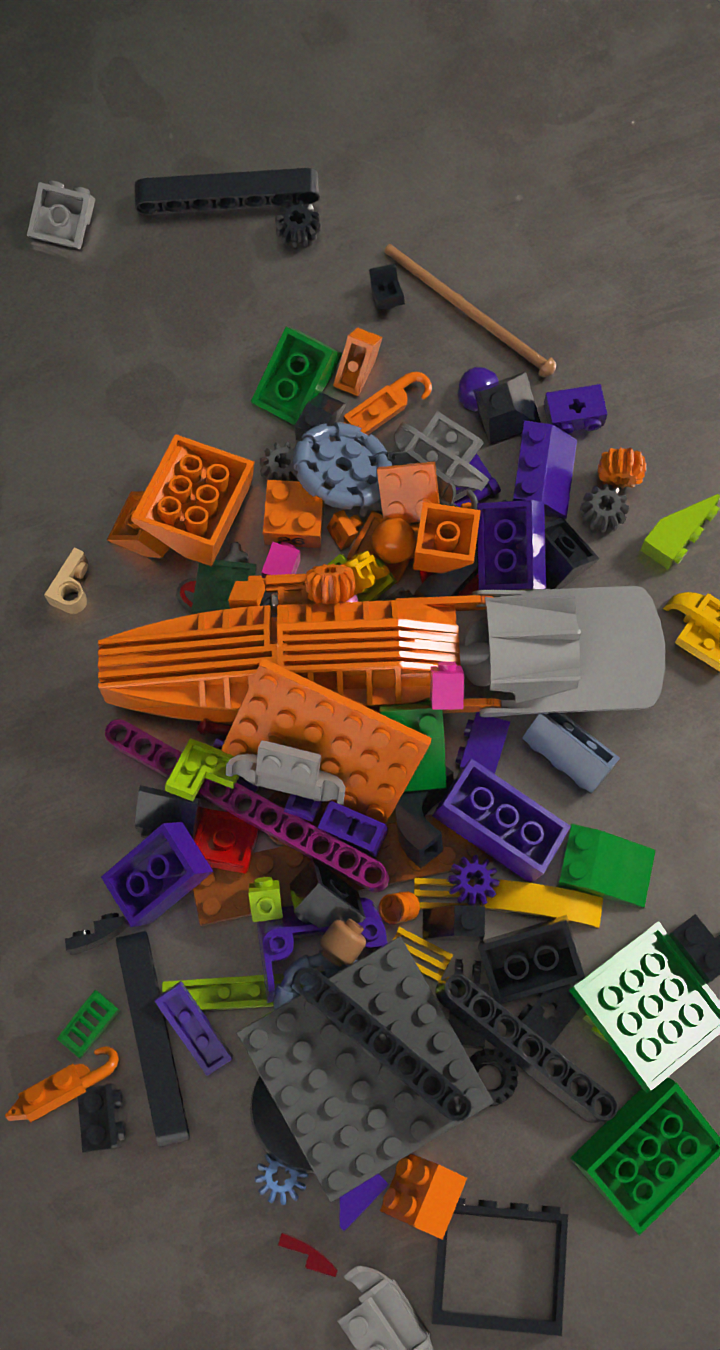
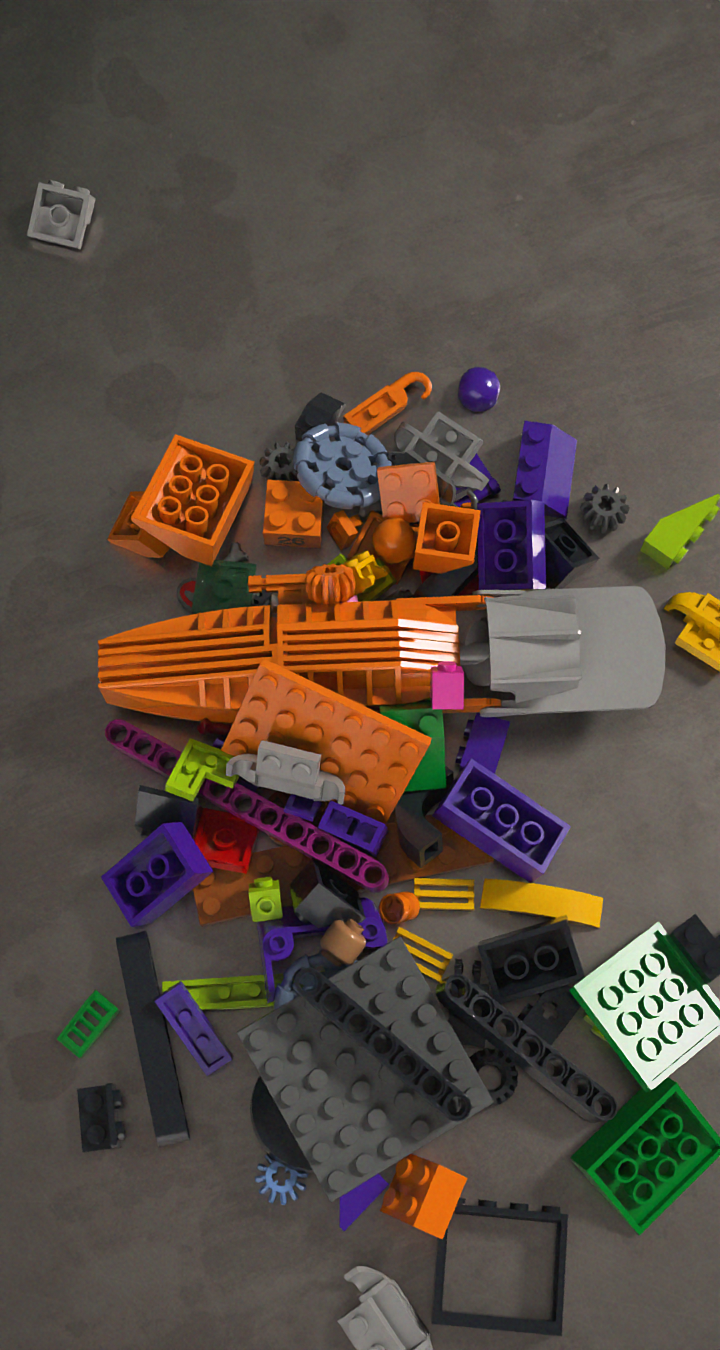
(60, 1088): orange plate -> none
(66, 582): tan plate -> none
(105, 930): black slope -> none
(226, 191): black beam -> none
(246, 594): orange tile -> none
(281, 560): dark pink brick -> none
(295, 374): green slope -> none
(298, 224): black gear -> none
(316, 1260): dark red slope -> none
(357, 361): orange slope -> none
(386, 287): black bracket -> none
(454, 923): black slope -> none
(477, 891): dark purple gear -> none
(506, 406): black slope -> none
(546, 367): medium nougat bar -> none
(571, 749): sand blue brick -> none
(576, 408): dark purple brick -> none
(605, 866): green slope -> none
(622, 467): orange gear -> none

